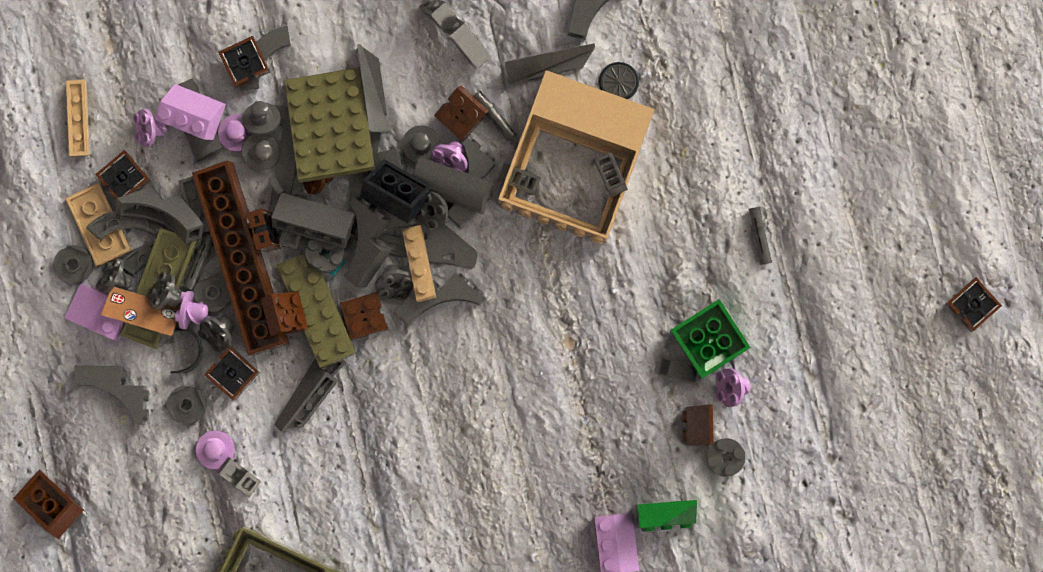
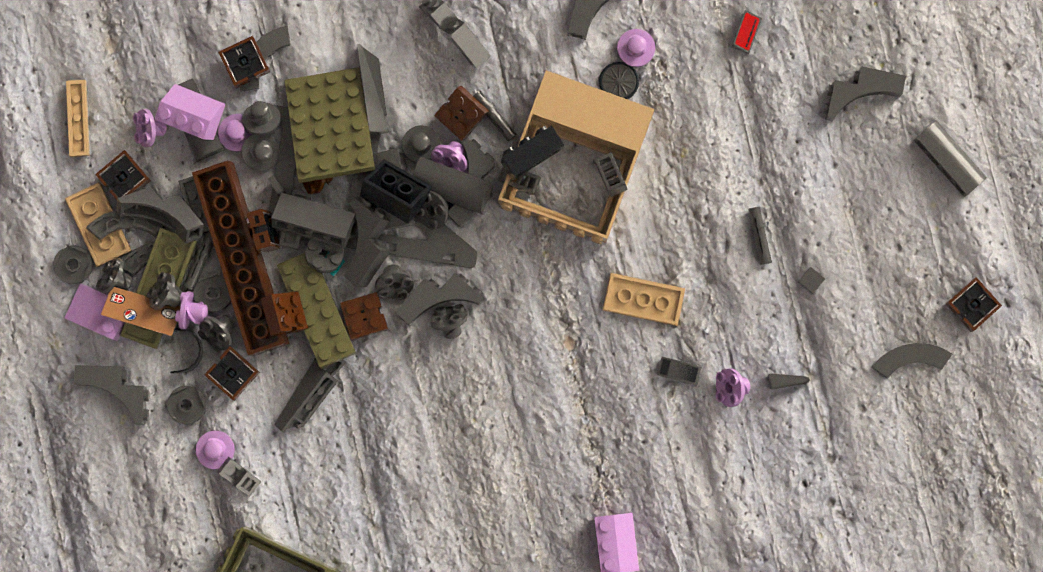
(48, 504): reddish brown slope -> none
(419, 263): tan plate -> none
(449, 320): none -> dark grey plate
(531, 152): none -> black brick
(556, 62): dark grey wedge -> none
(636, 47): none -> lavender plate
(643, 299): none -> tan tile
(666, 514): green slope -> none
(698, 425): reddish brown slope -> none
(710, 339): green slope -> none
(728, 468): dark grey plate -> none
(746, 32): none -> red slope
(781, 380): none -> dark grey slope
(811, 280): none -> dark grey tile
(868, 83): none -> dark grey arch
(909, 354): none -> dark grey tile
(950, 159): none -> dark grey brick

